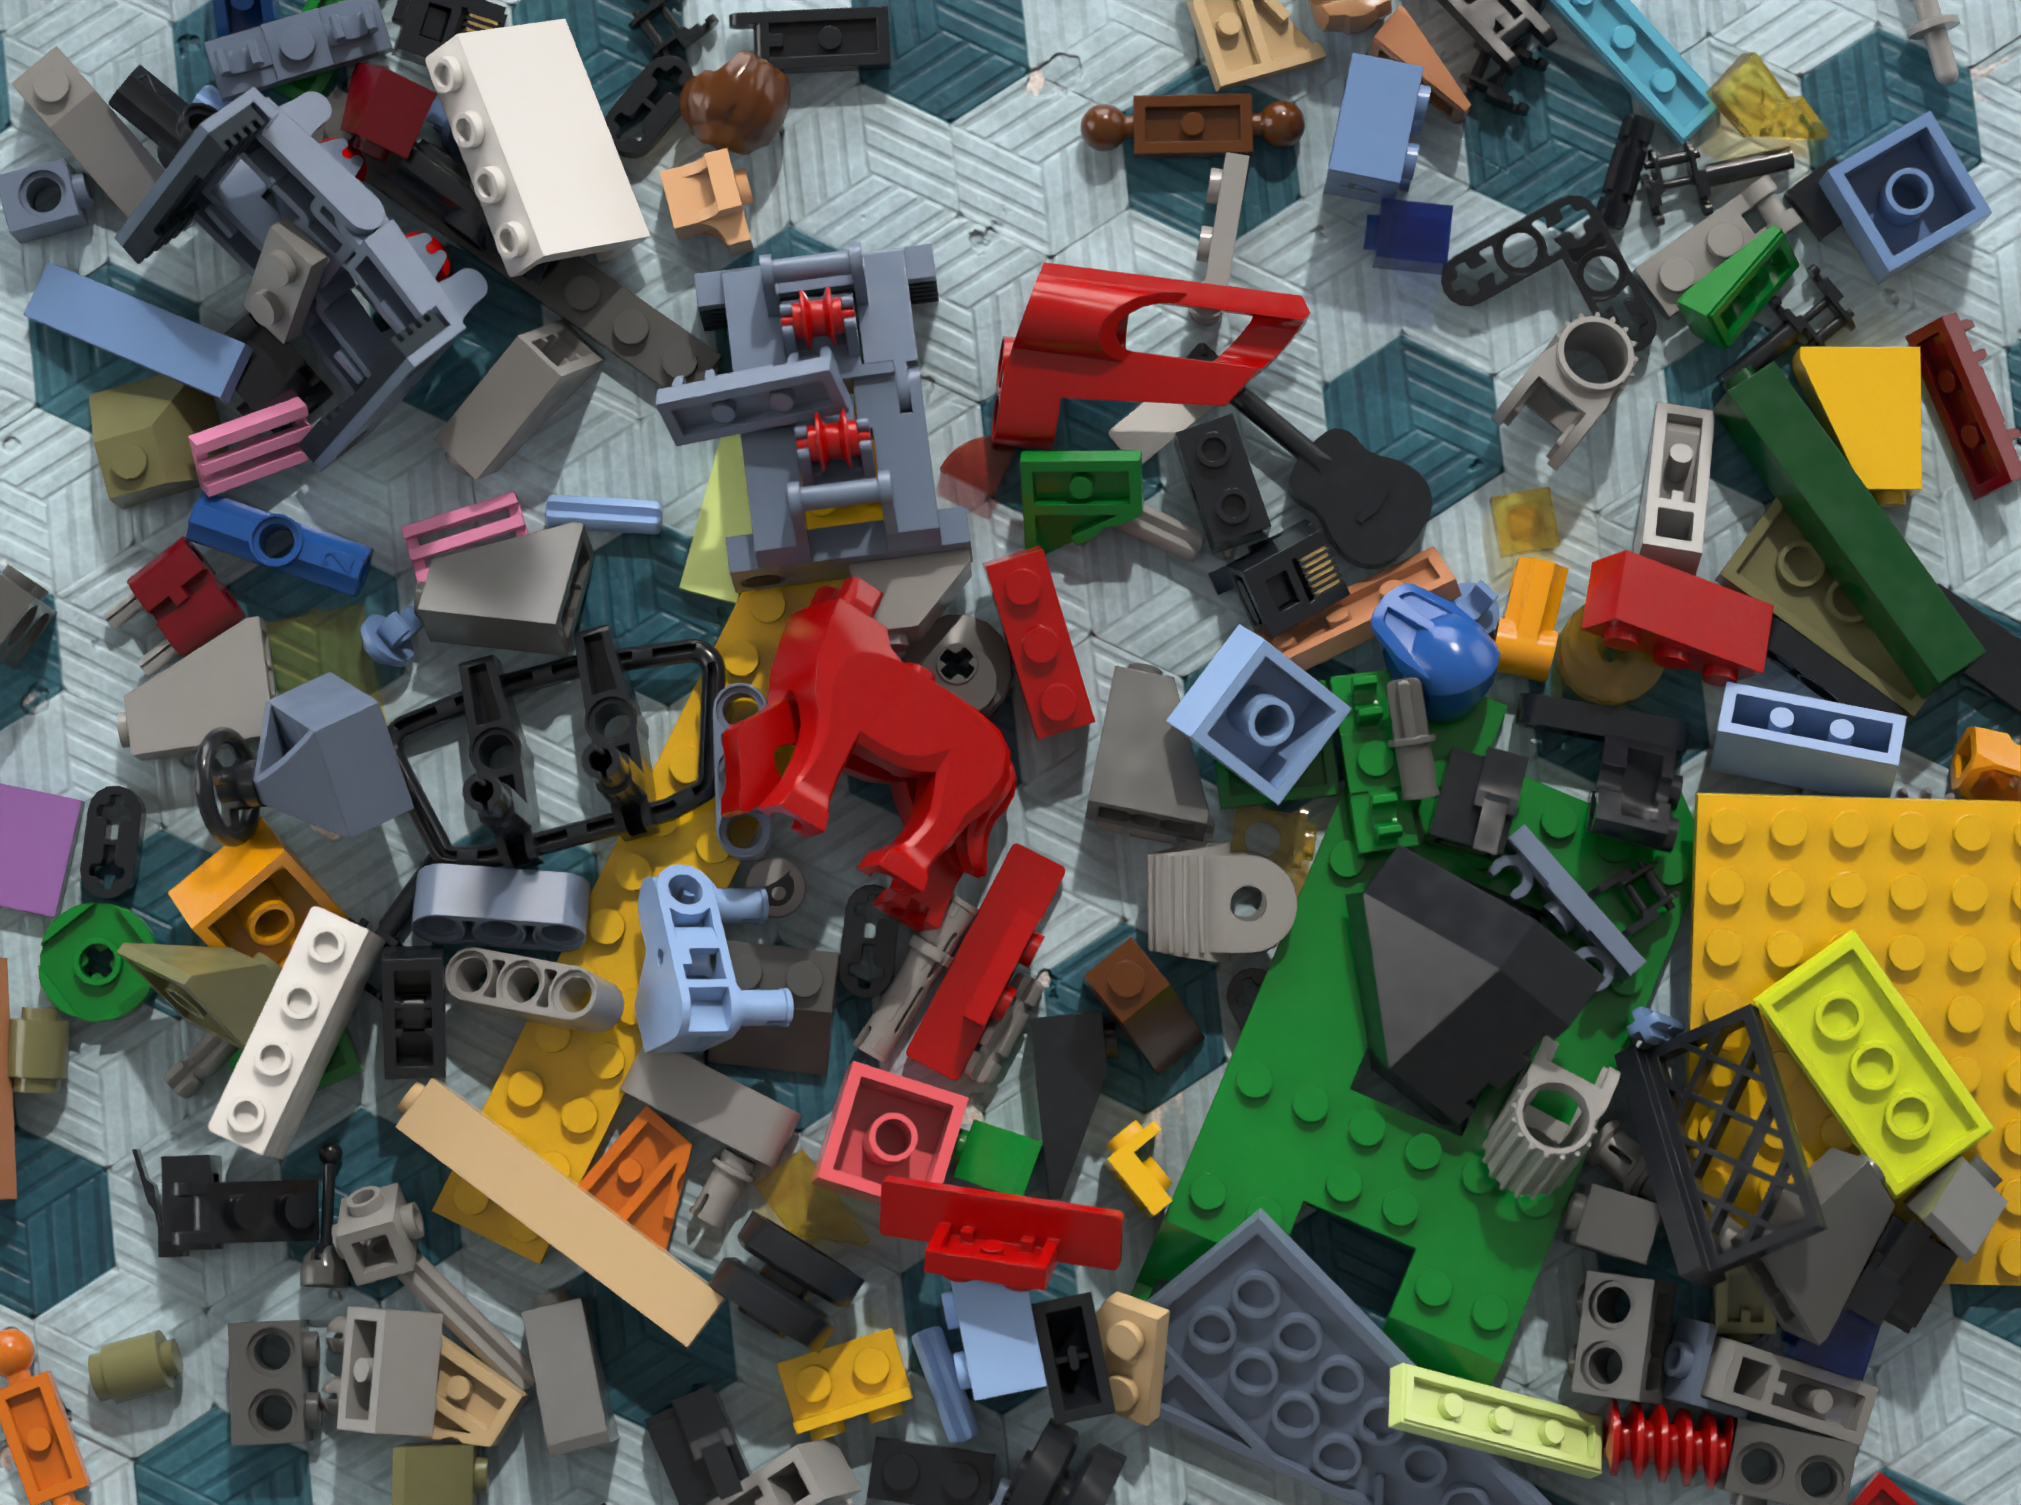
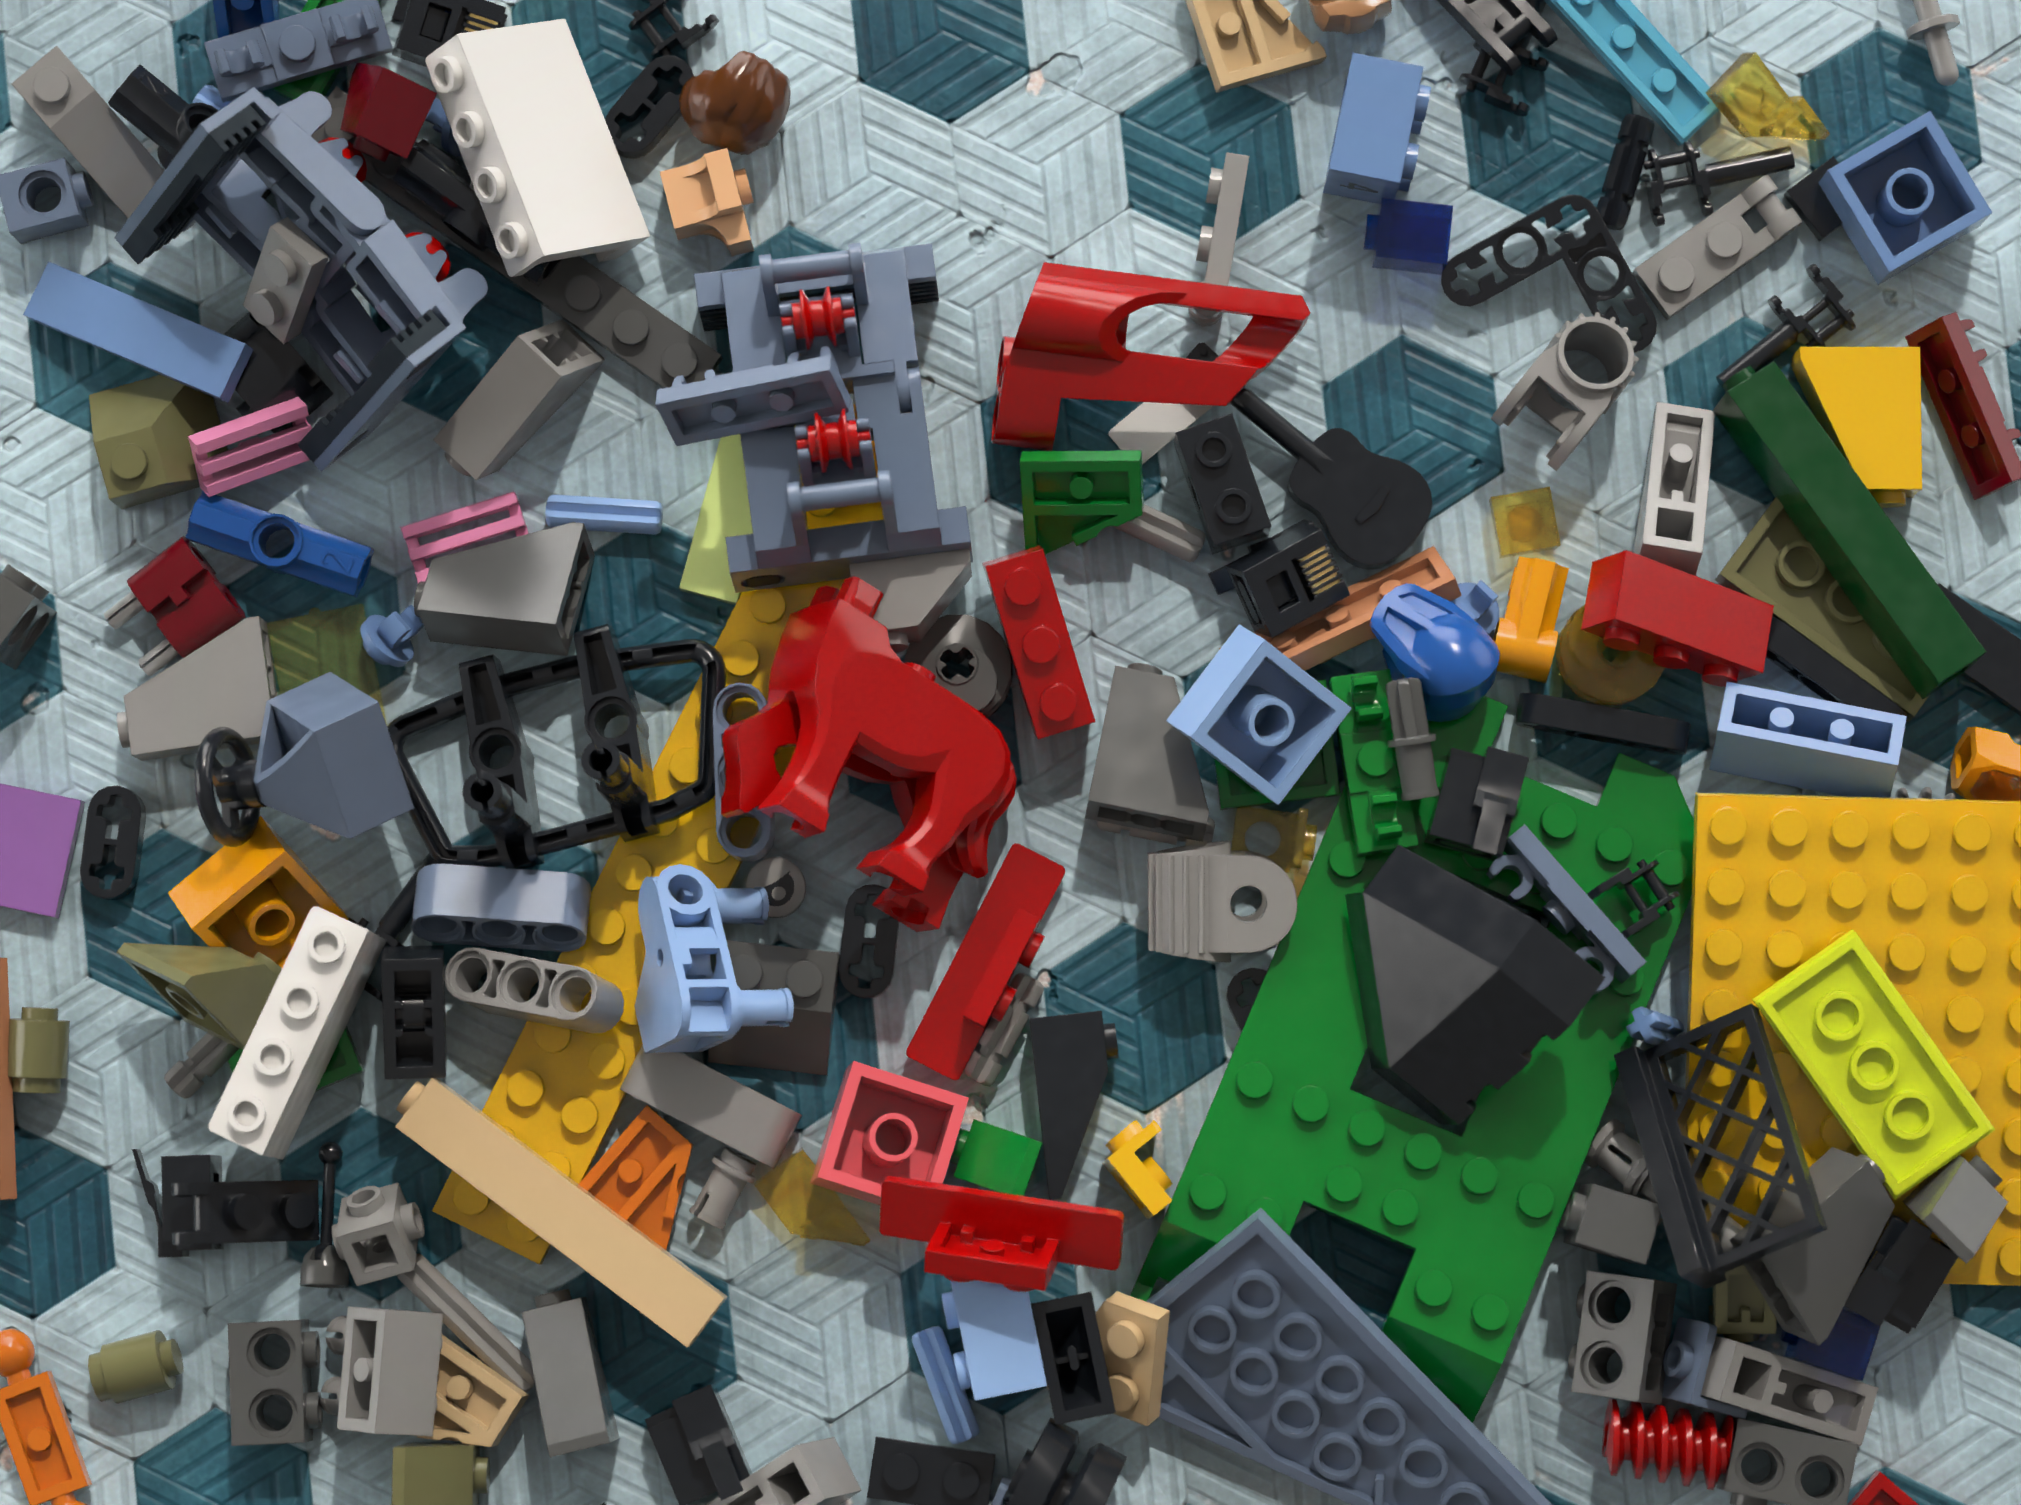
(65, 960): green plate -> none
(782, 1288): black wheel -> none
(820, 38): black hinge -> none
(844, 1383): yellow bracket -> none
(913, 980): light grey pin -> none
(979, 464): clear red tile -> none
(1143, 1005): reddish brown slope -> none
(1192, 125): reddish brown plate -> none
(1404, 42): nougat slope -> none
(1495, 1421): yellowish green tile -> none
(1511, 1150): light grey piece -> none
(1636, 794): black cylinder -> none
(1738, 289): green slope -> none

